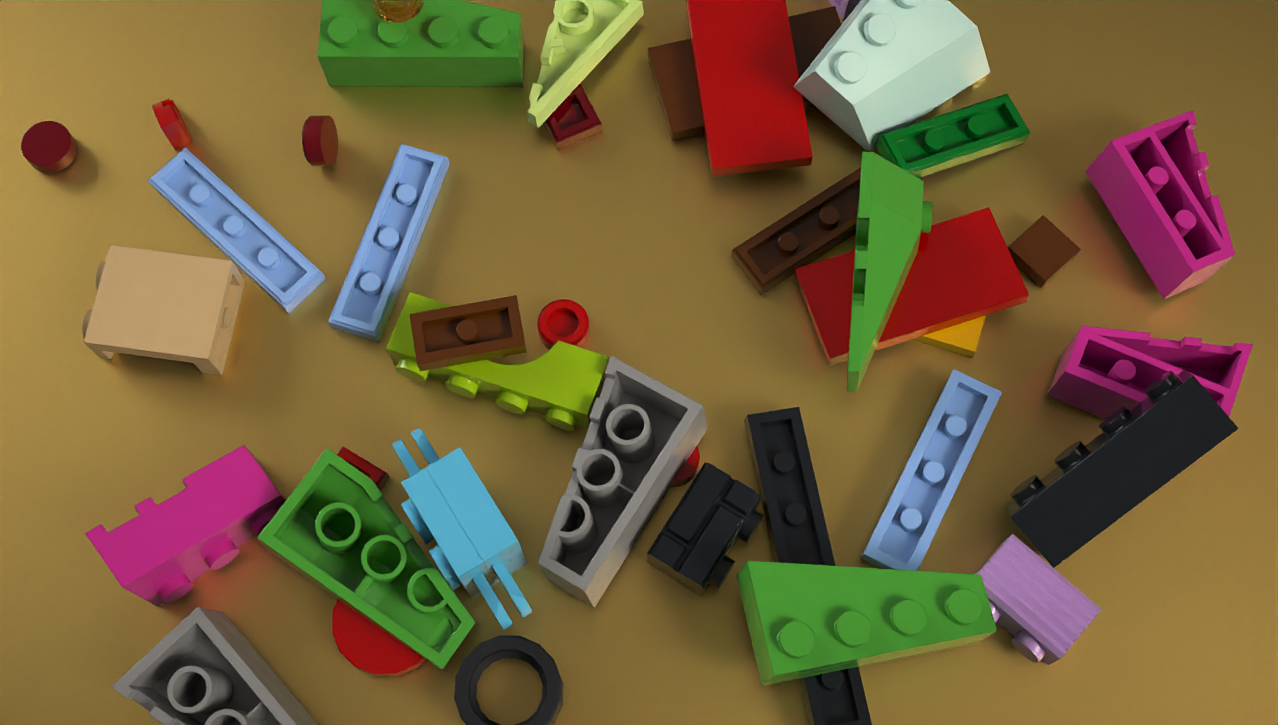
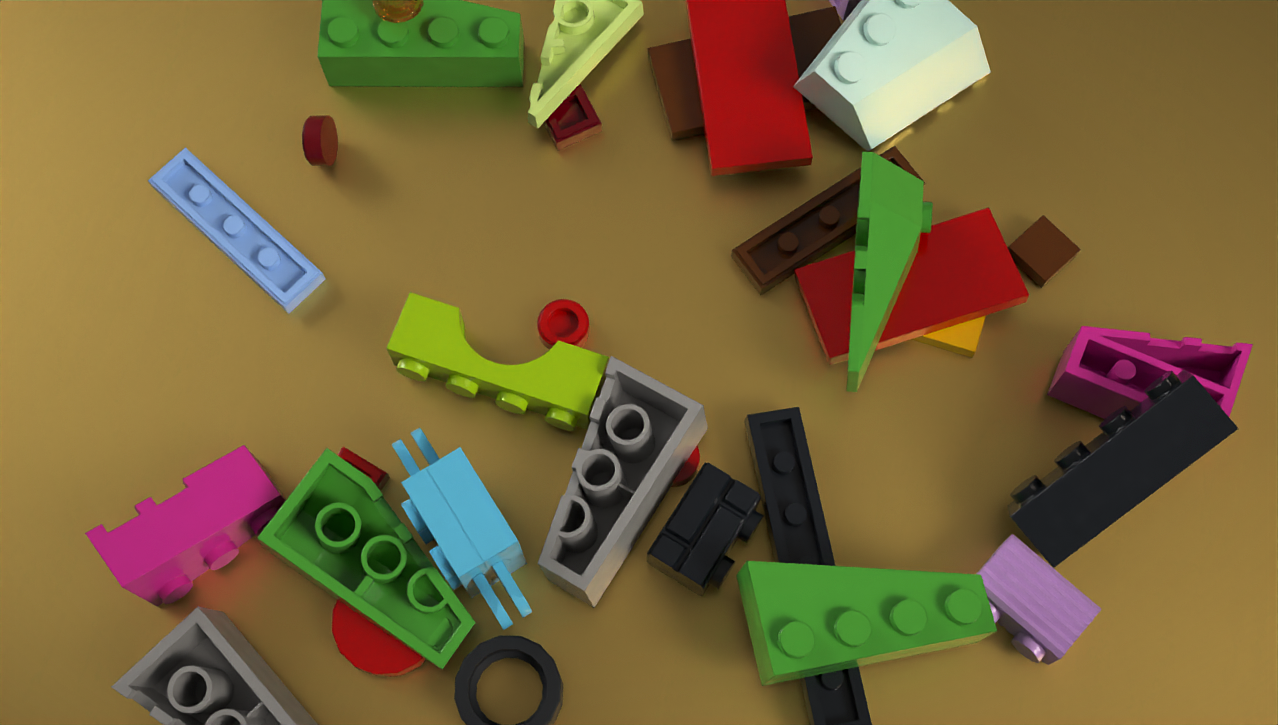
(49, 147): dark red tile -> none
(164, 307): tan panel -> none
(172, 123): red tile -> none
(389, 243): light blue tile -> none
(467, 333): reddish brown plate -> none
(932, 474): light blue plate -> none
(954, 137): green tile -> none
(1164, 203): dark pink wedge -> none

